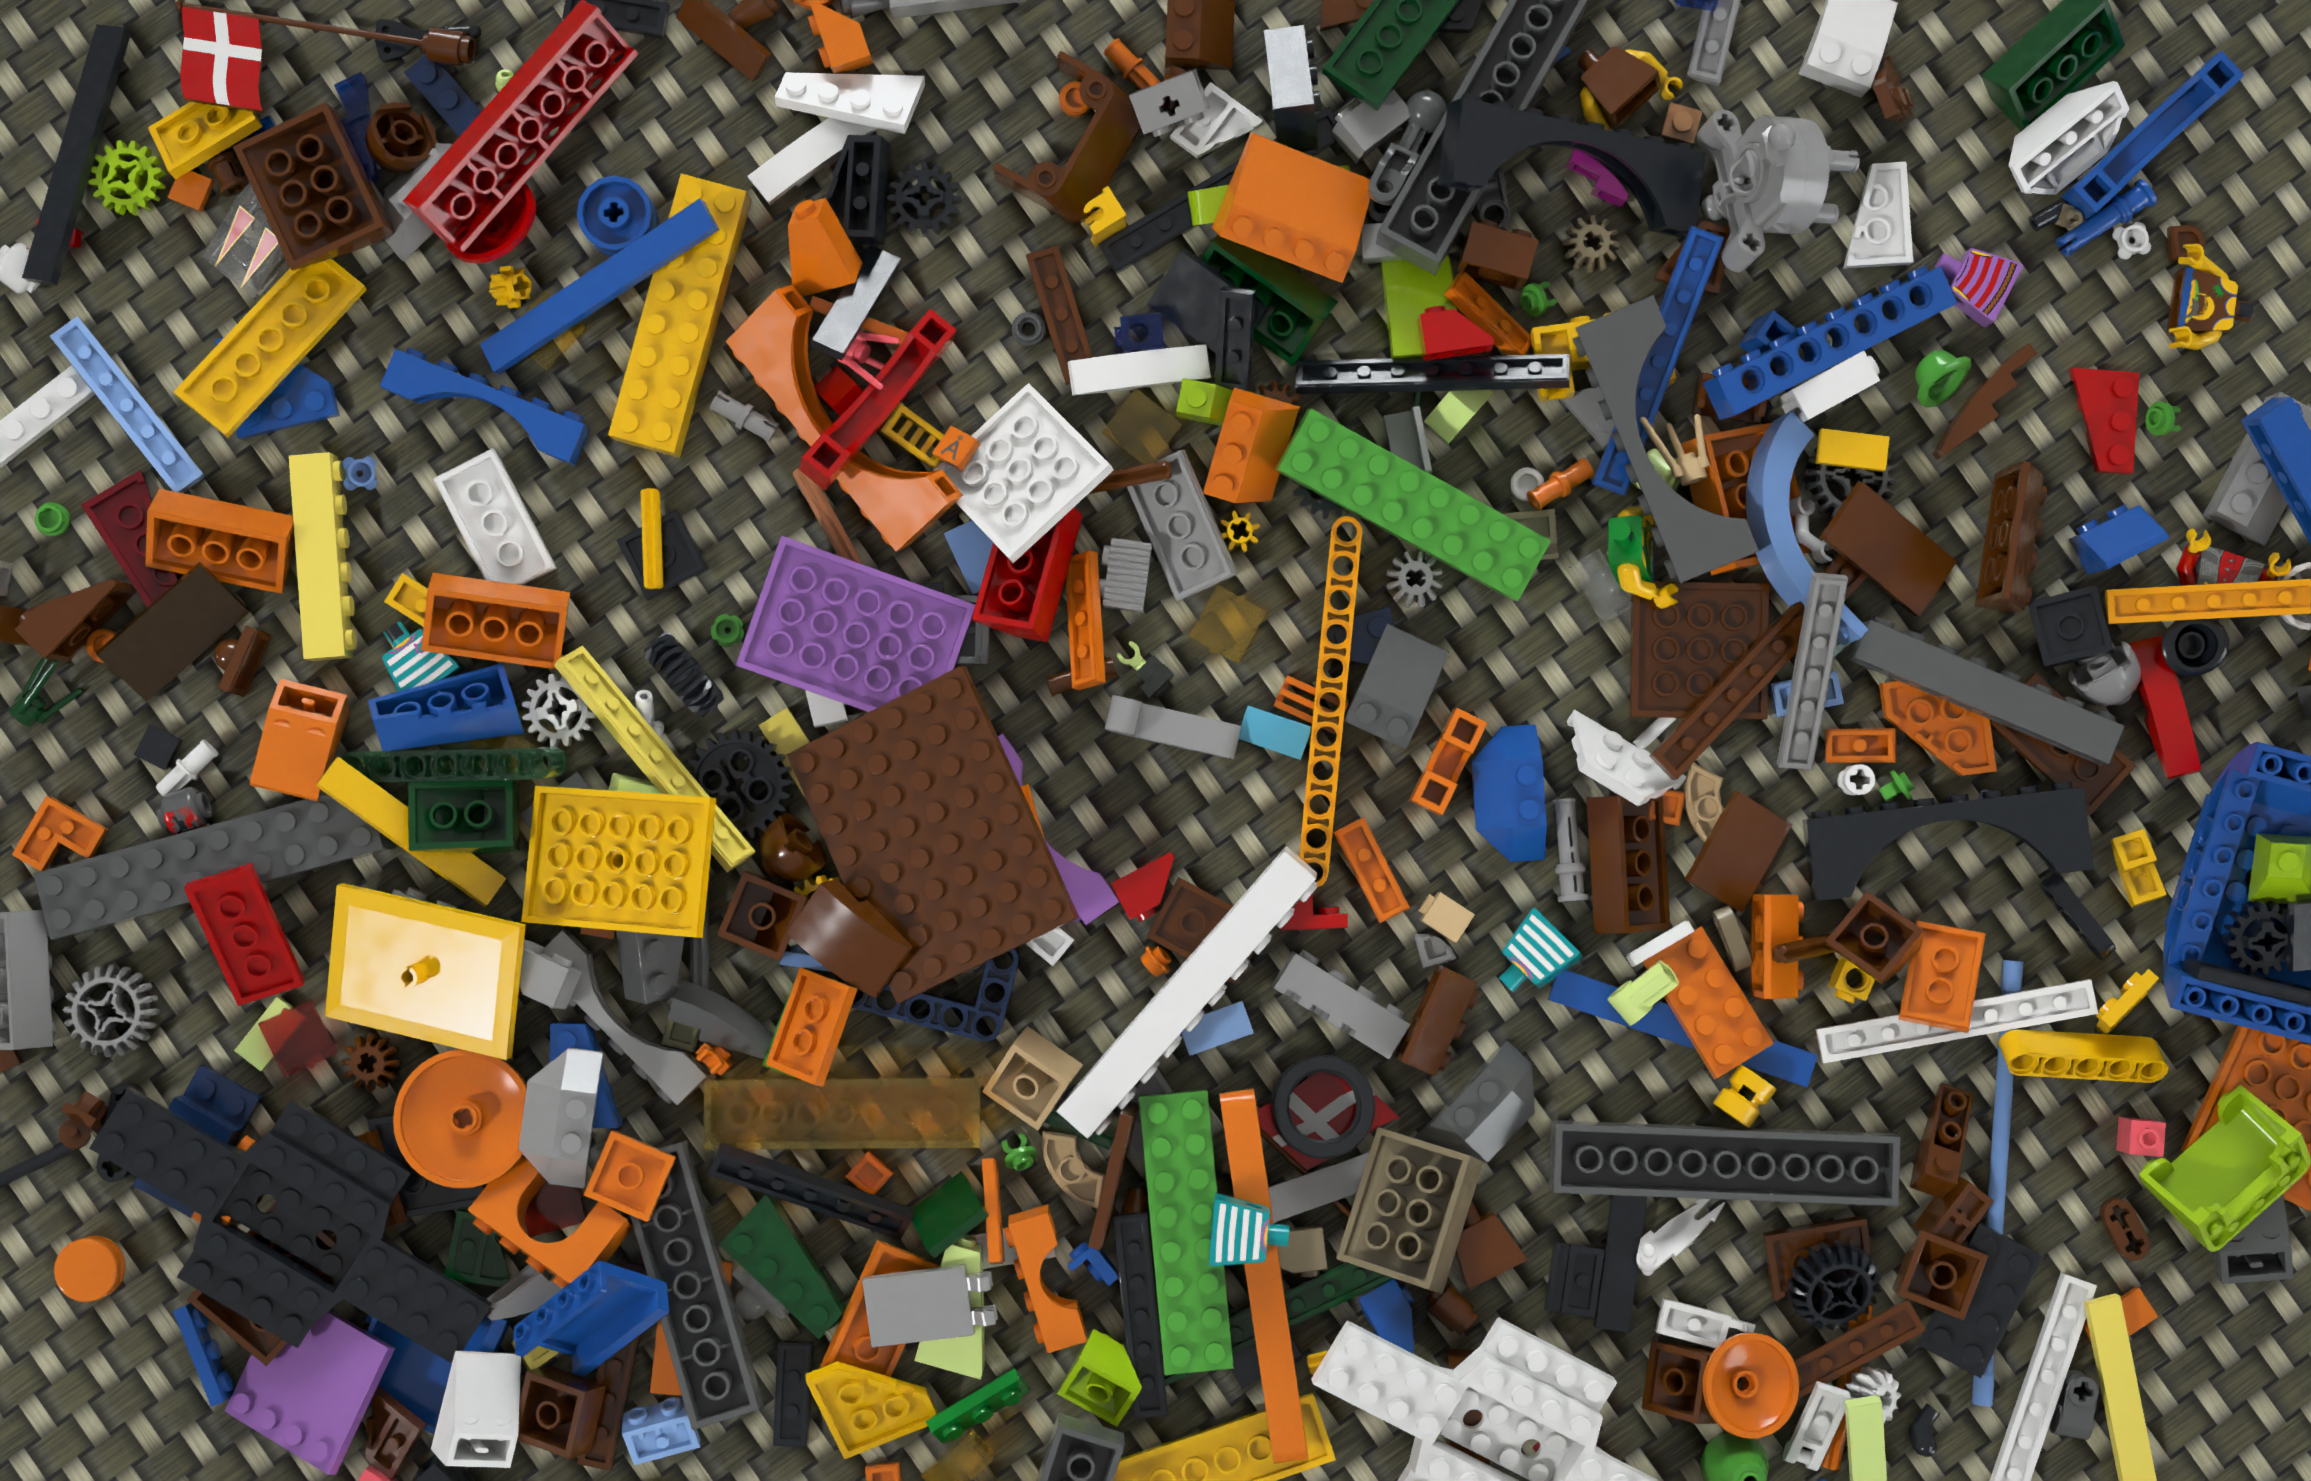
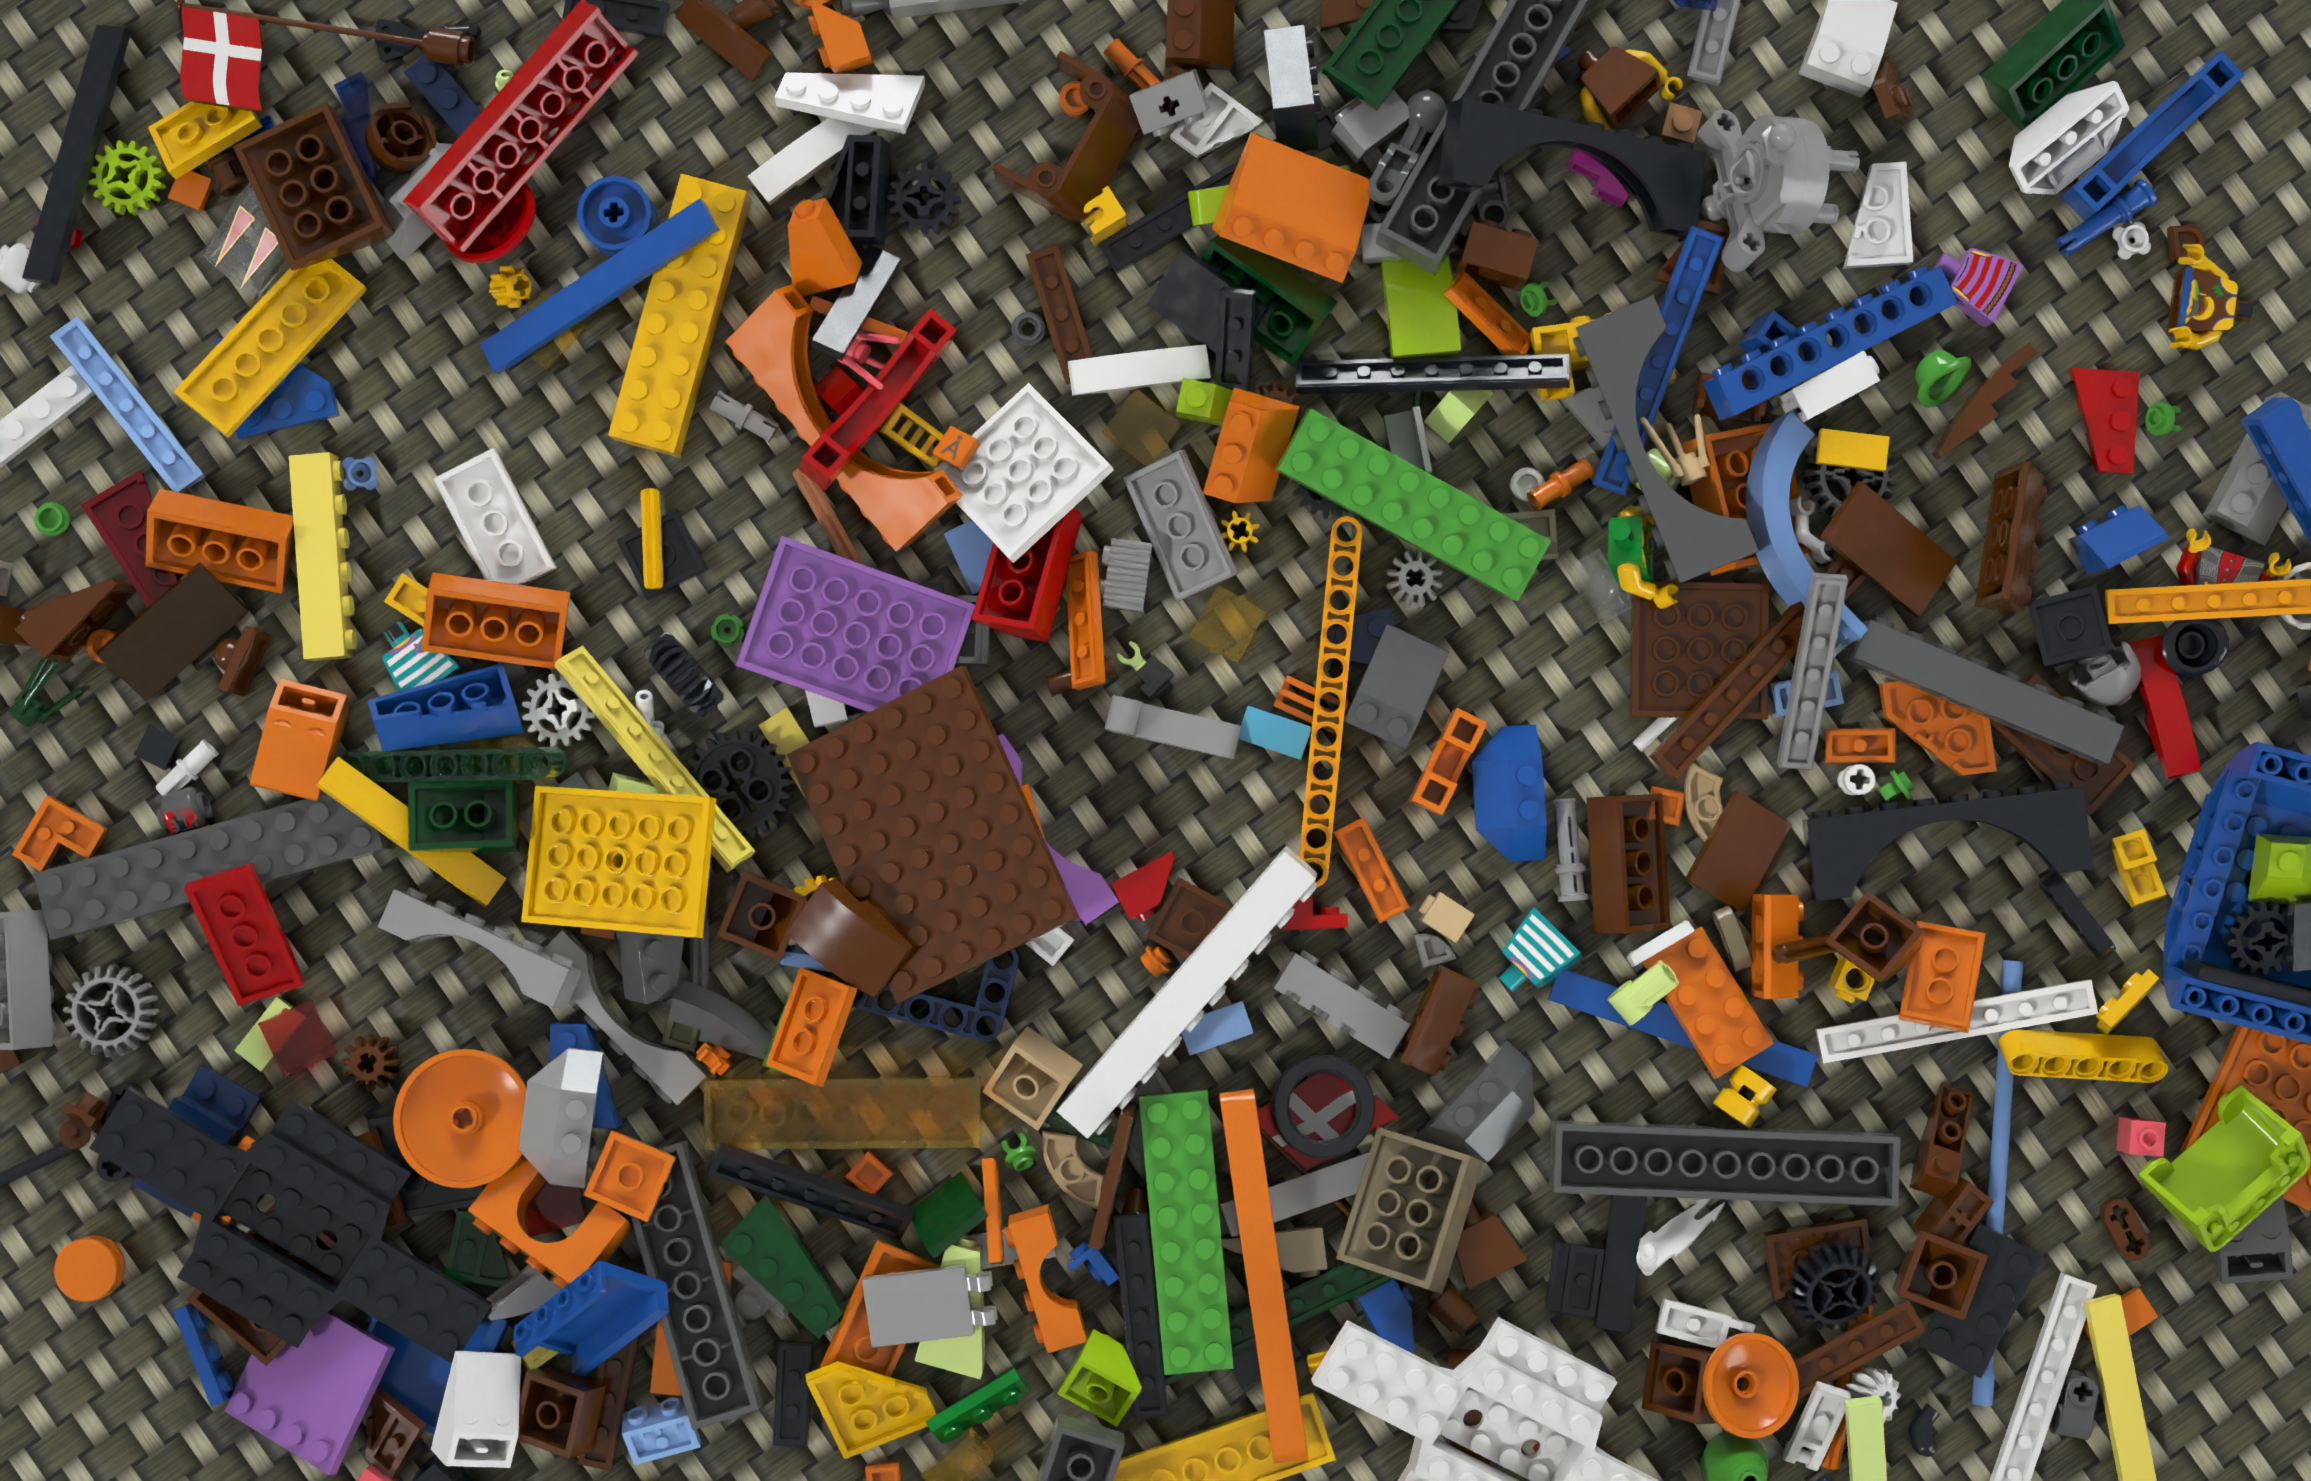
(422, 381): blue arch -> none
(425, 970): yellow piece -> none
(789, 851): reddish brown cylinder -> none
(1135, 476): reddish brown axle -> none
(1150, 322): clear blue brick -> none
(1242, 1232): teal torso -> none
(1450, 334): red slope -> none
(1592, 232): dark tan gear -> none
(1617, 762): white wing -> none
(2058, 214): arm -> none

